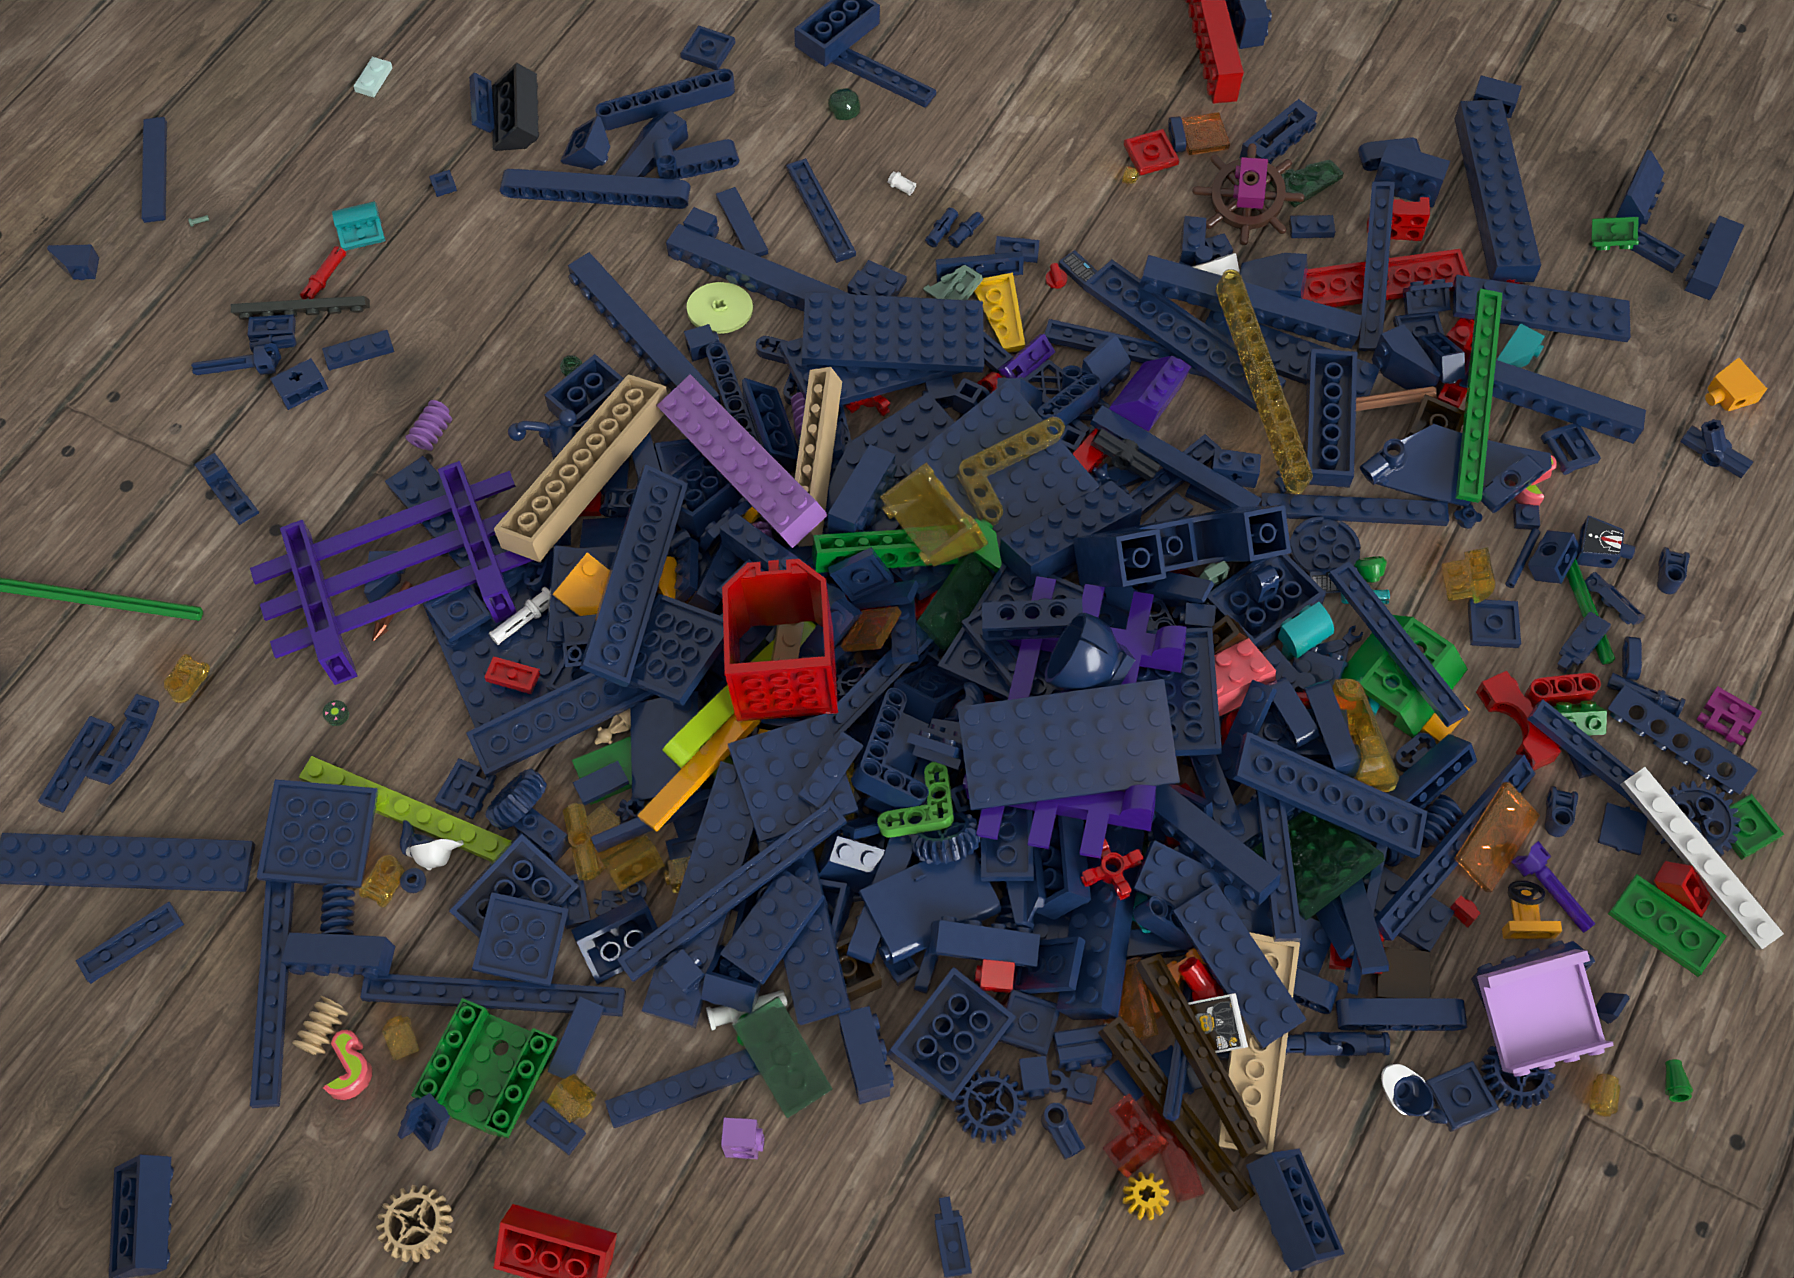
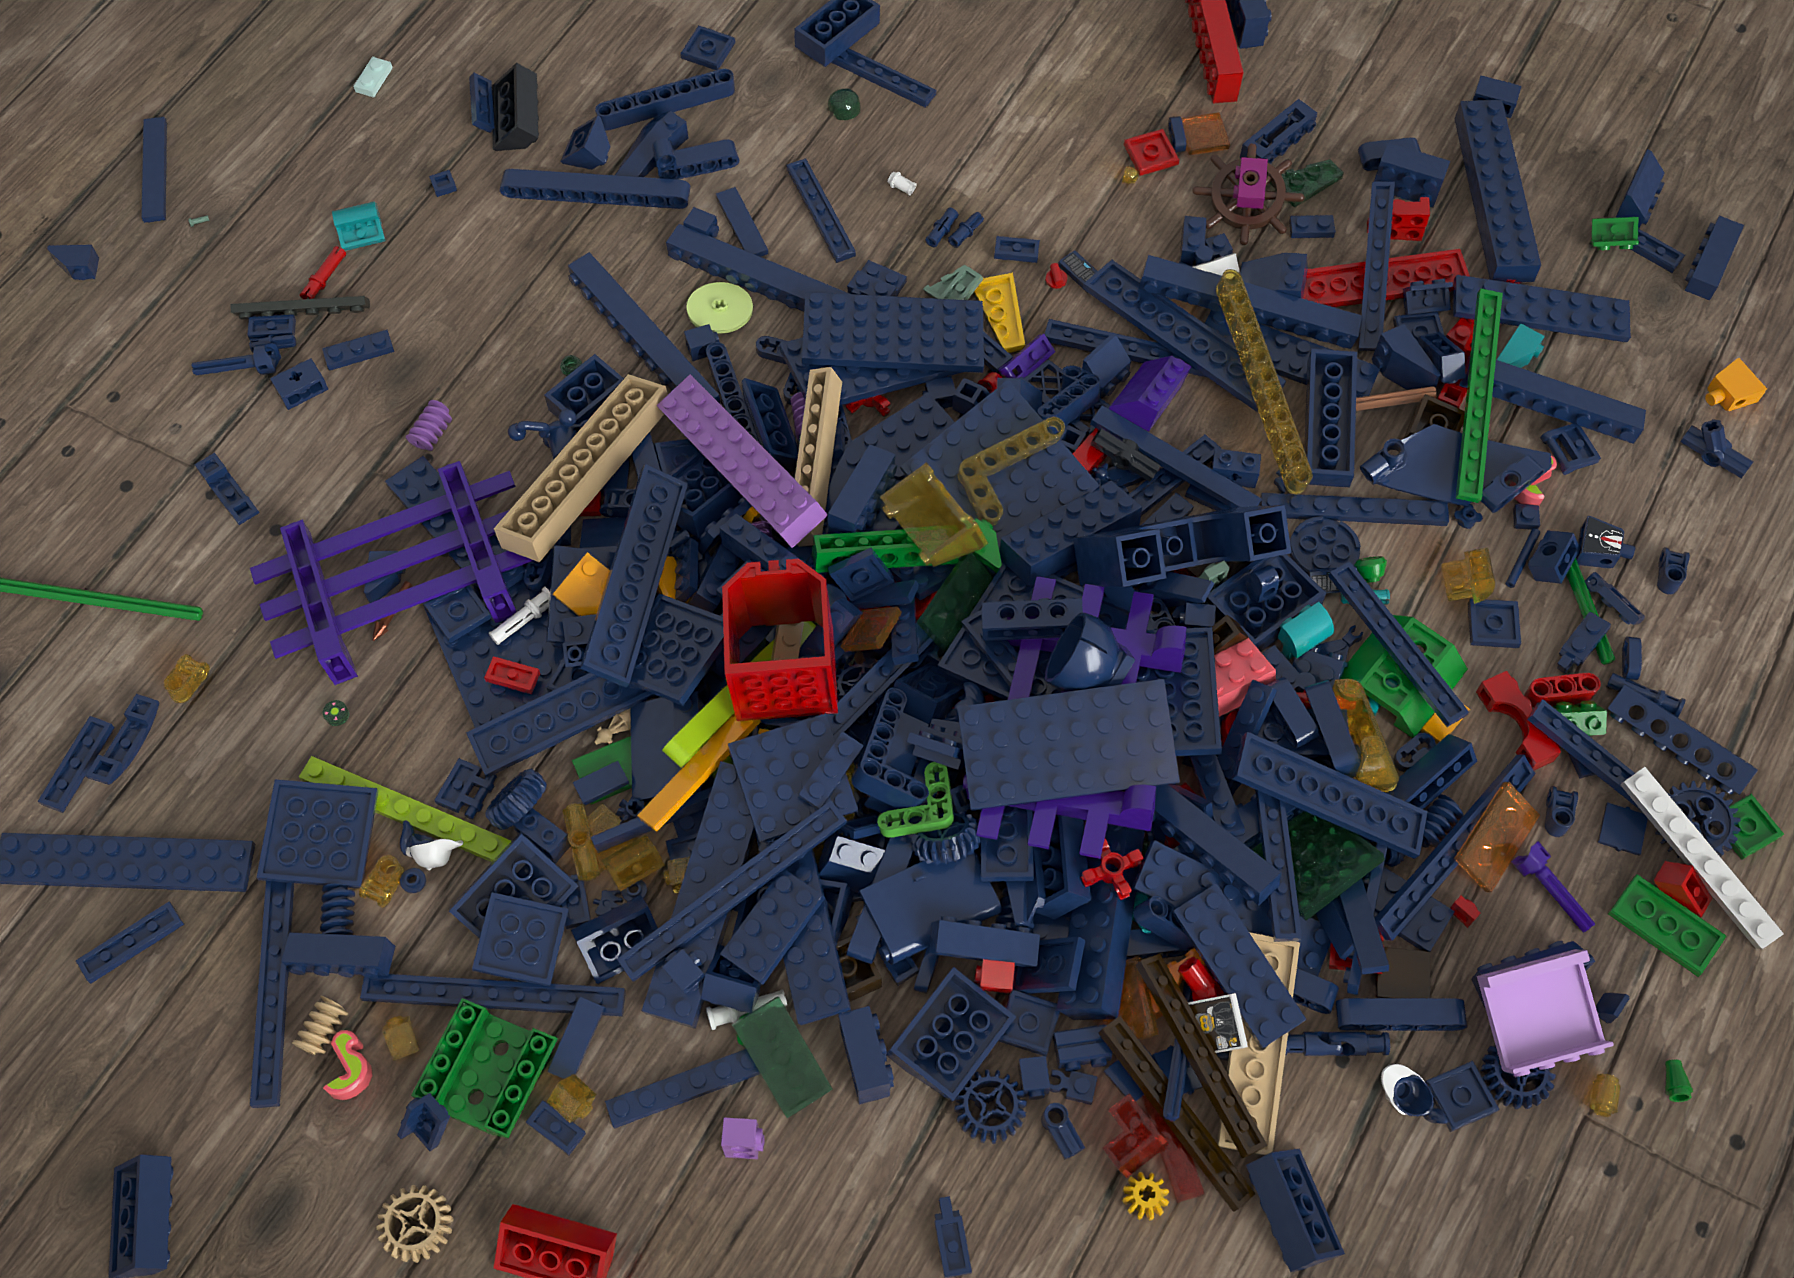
(985, 265): dark blue plate -> none
(1526, 914): light orange piece -> none
(1733, 711): magenta plate -> none

